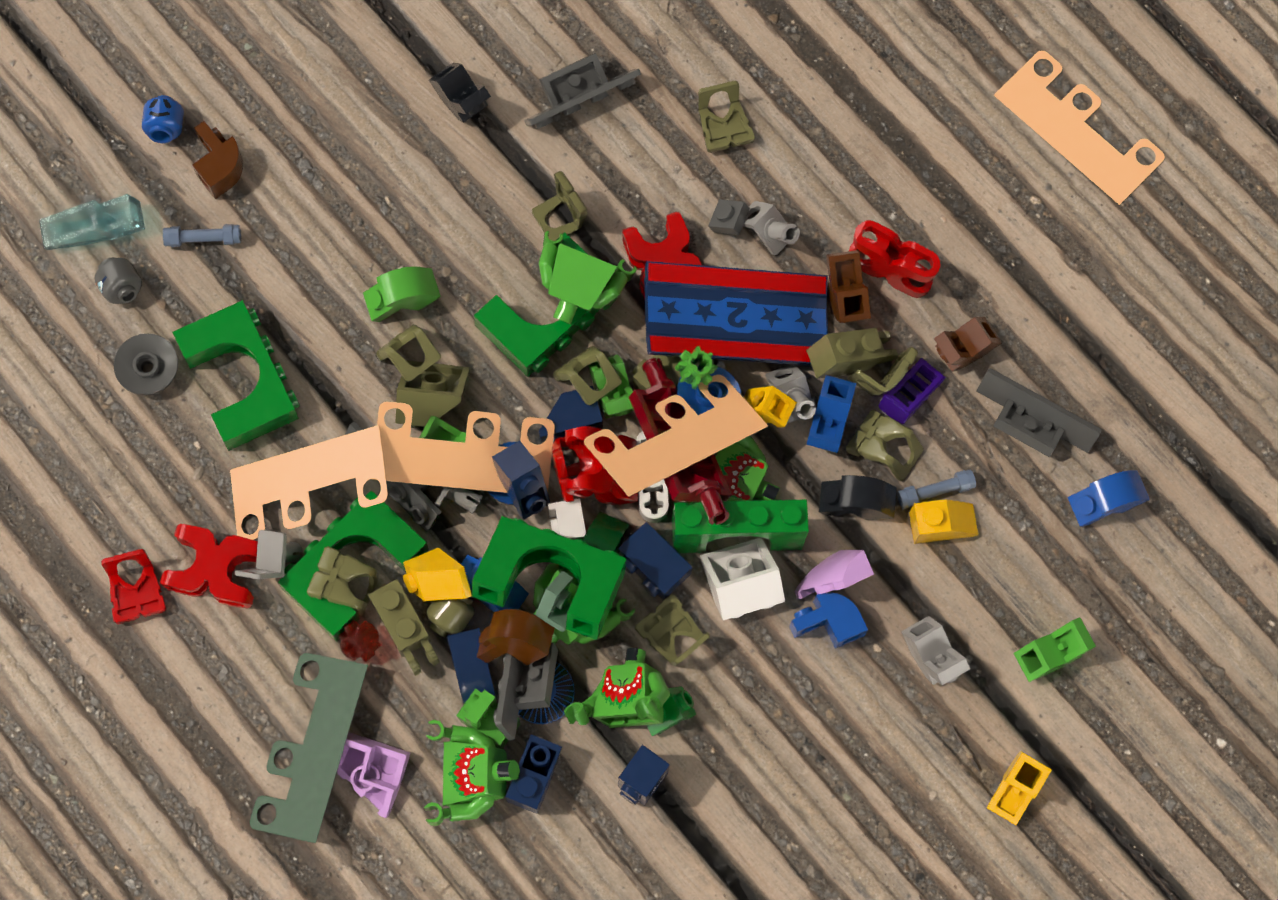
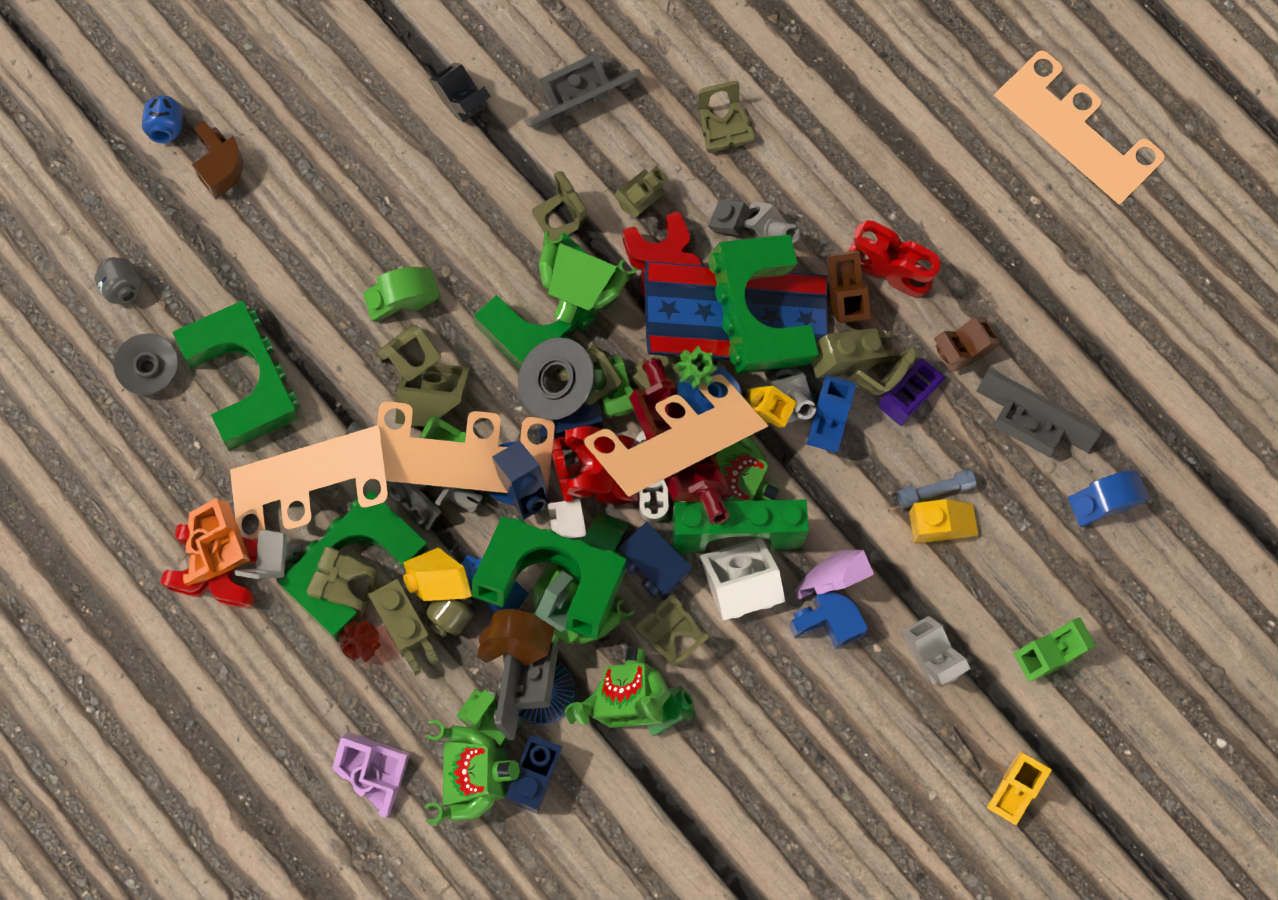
(92, 223): clear light blue slope -> none
(136, 599): red piece -> none
(174, 236): sand blue bar -> none
(213, 542): none -> orange slope
(319, 757): piece -> none
(469, 669): dark blue slope -> none
(576, 392): none -> piece
(641, 191): none -> olive hips
(642, 776): dark blue brick -> none
(752, 343): none -> green arch
(858, 495): black brick -> none
(872, 440): olive piece -> none

